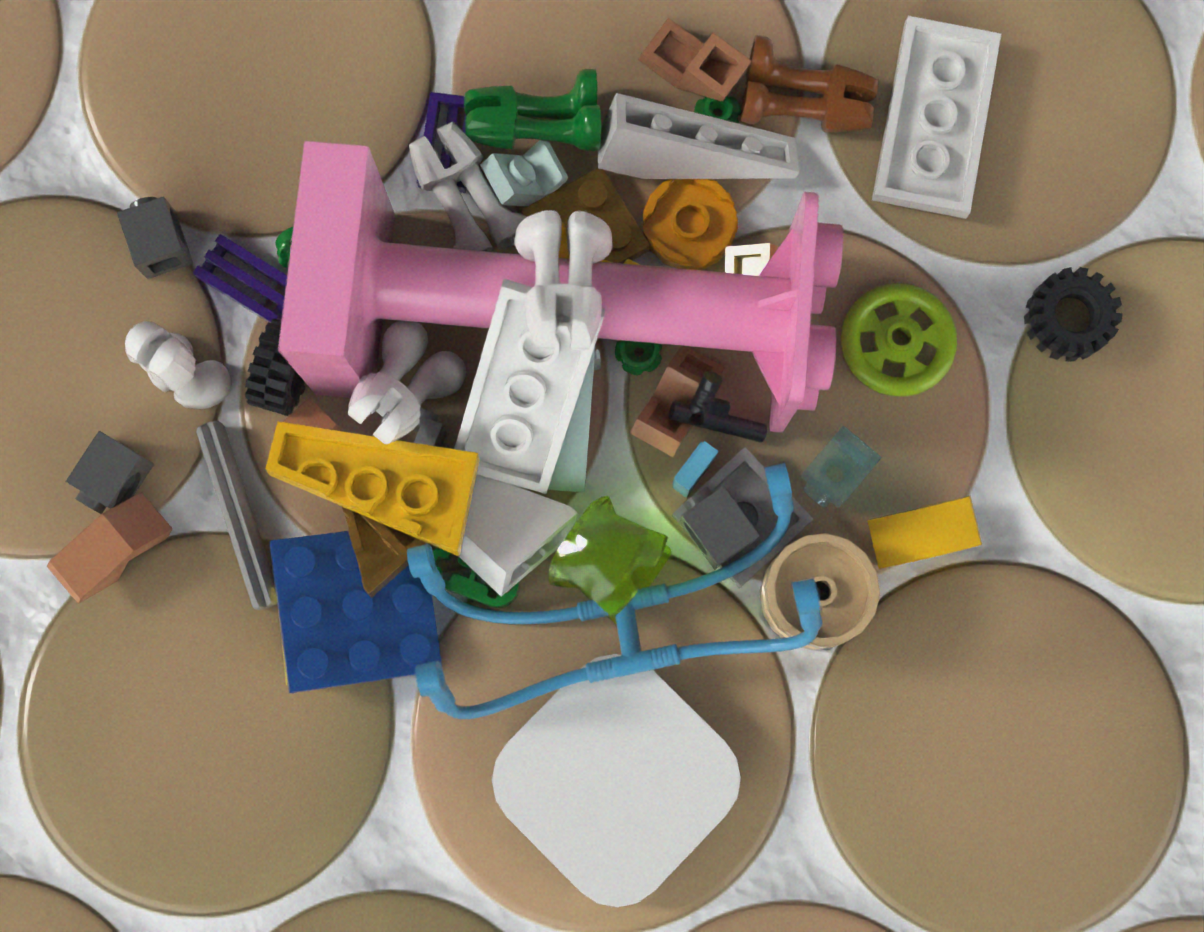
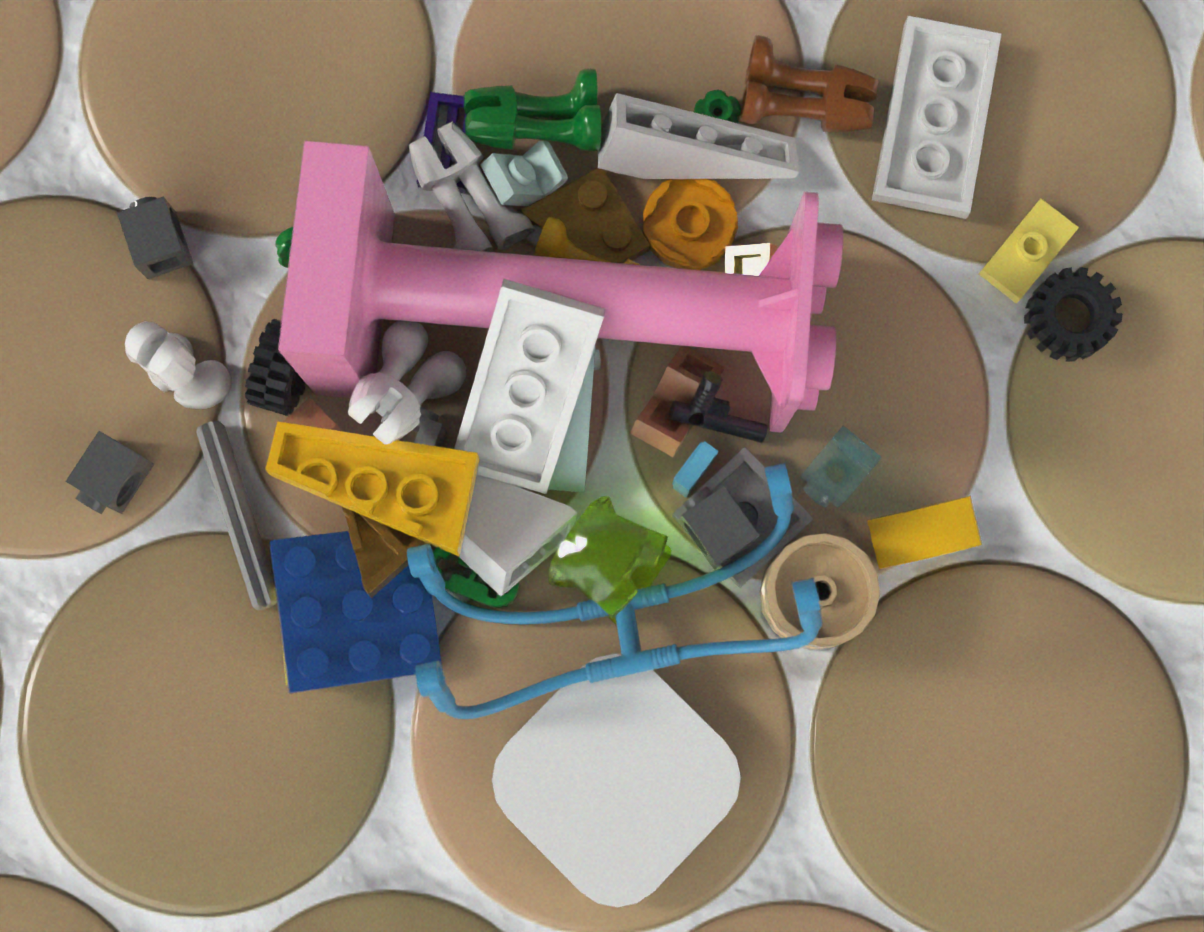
(105, 547): nougat slope -> none
(215, 259): dark purple tile -> none
(559, 304): white piece -> none
(638, 364): green plate -> none
(692, 65): nougat slope -> none
(869, 365): lime plate -> none
(1028, 250): none -> light yellow plate

